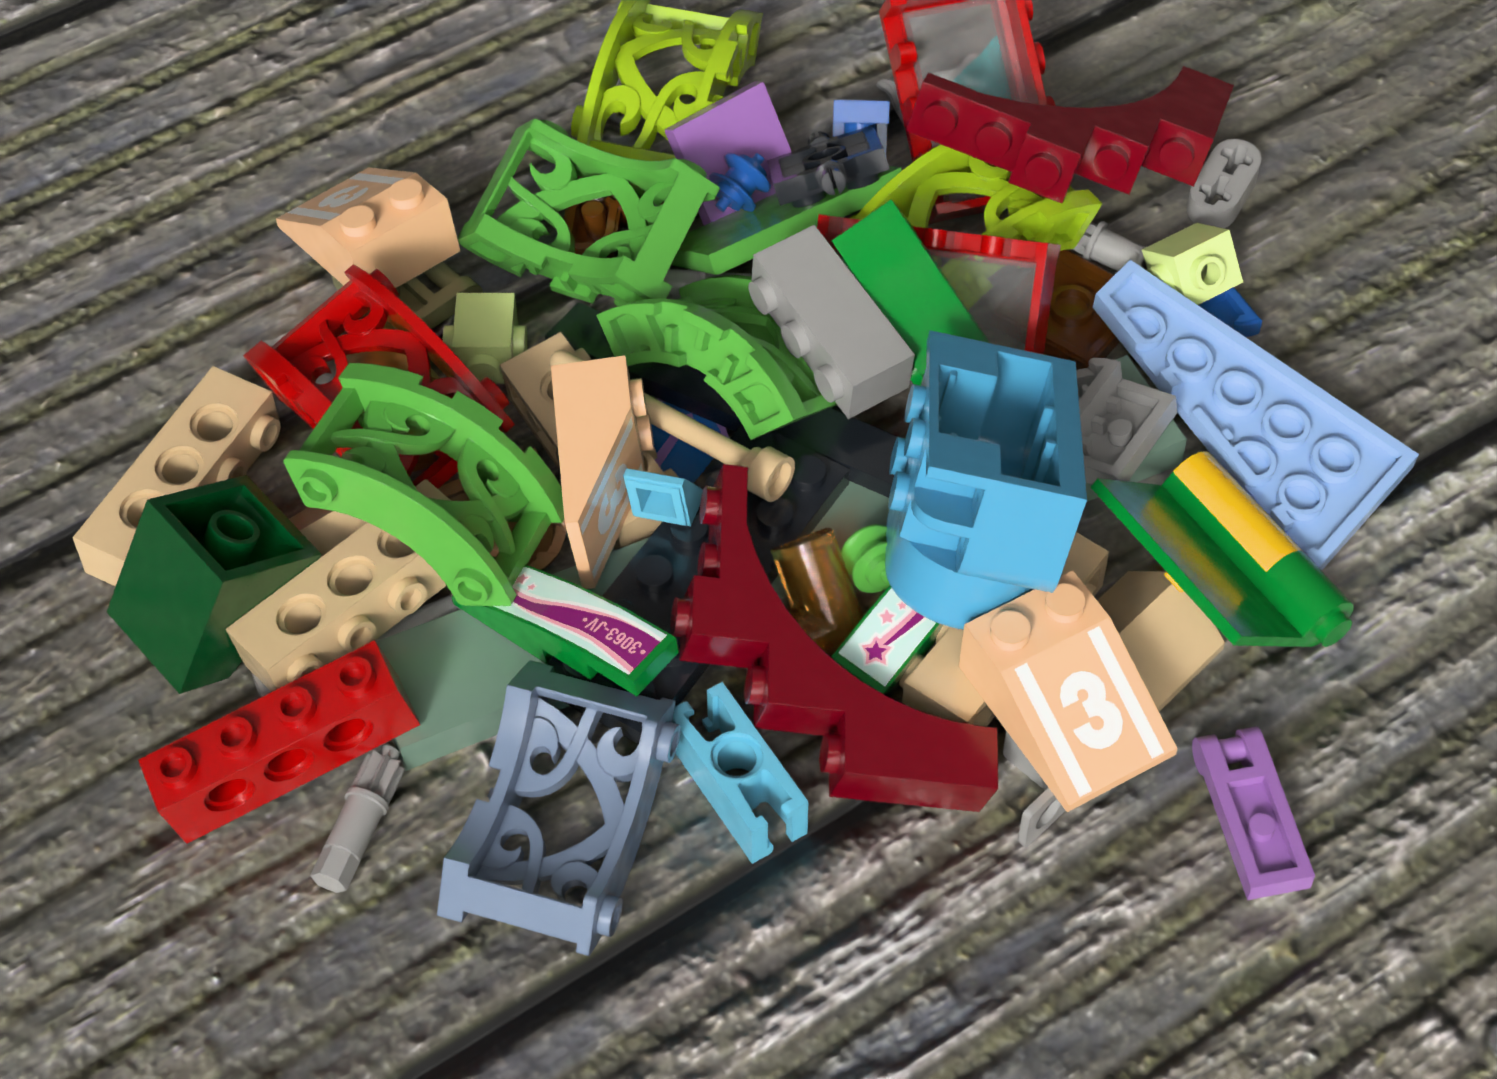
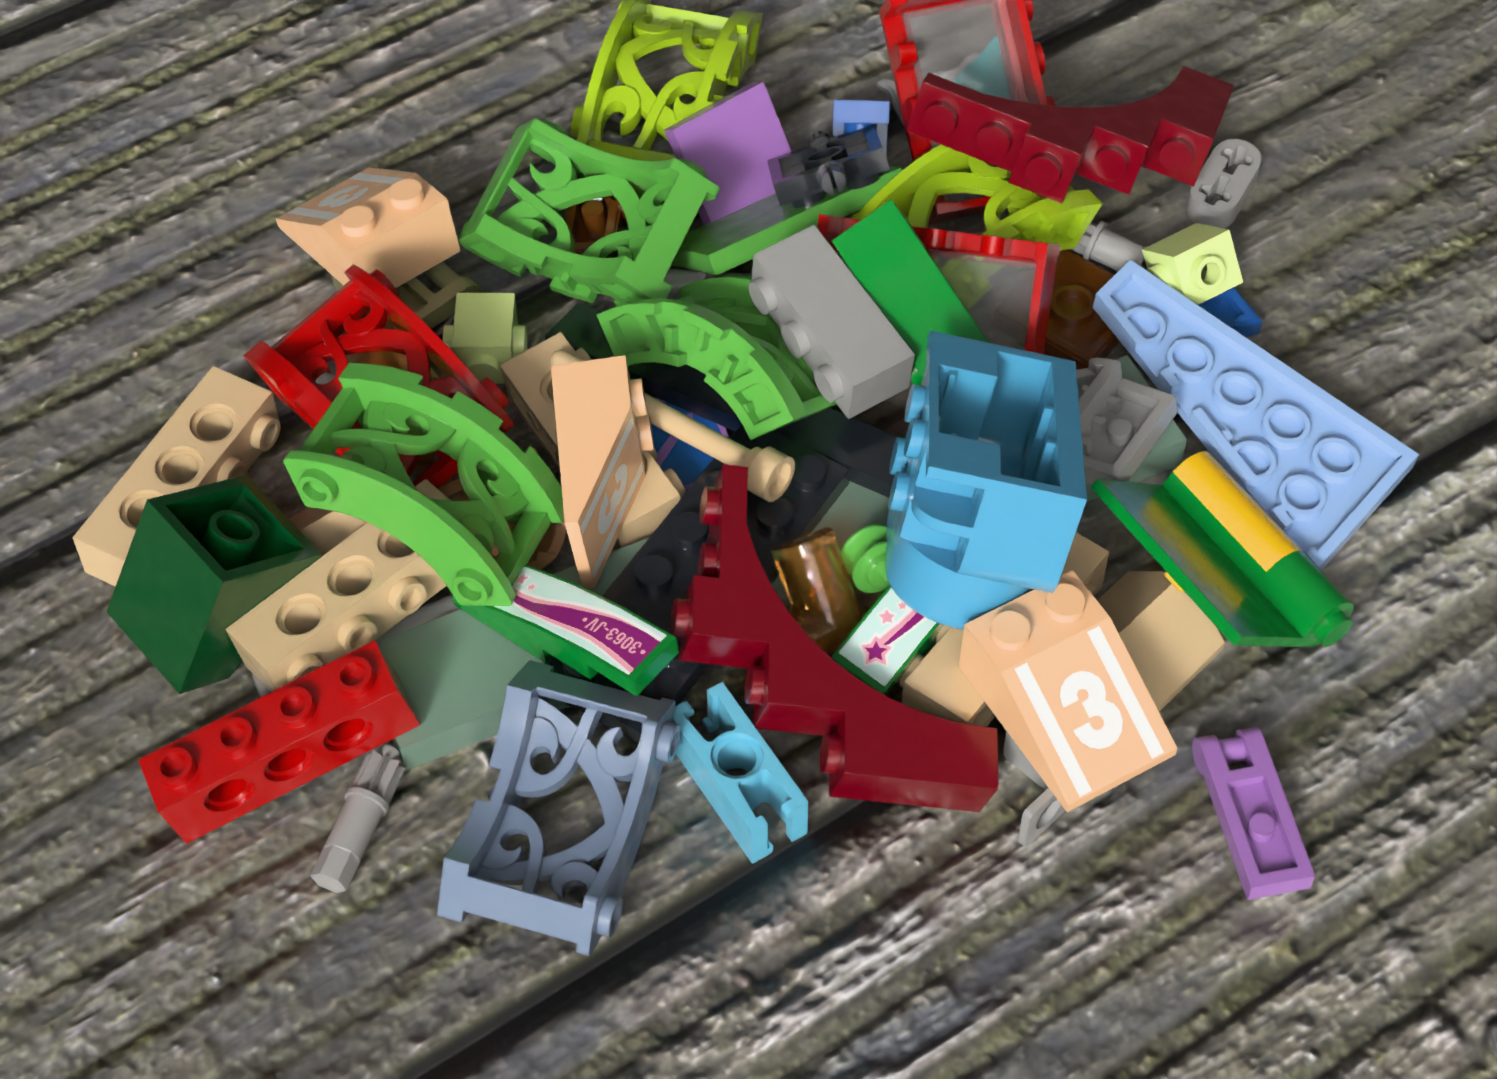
(662, 497): medium azure slope -> none
(740, 182): blue wheel -> none

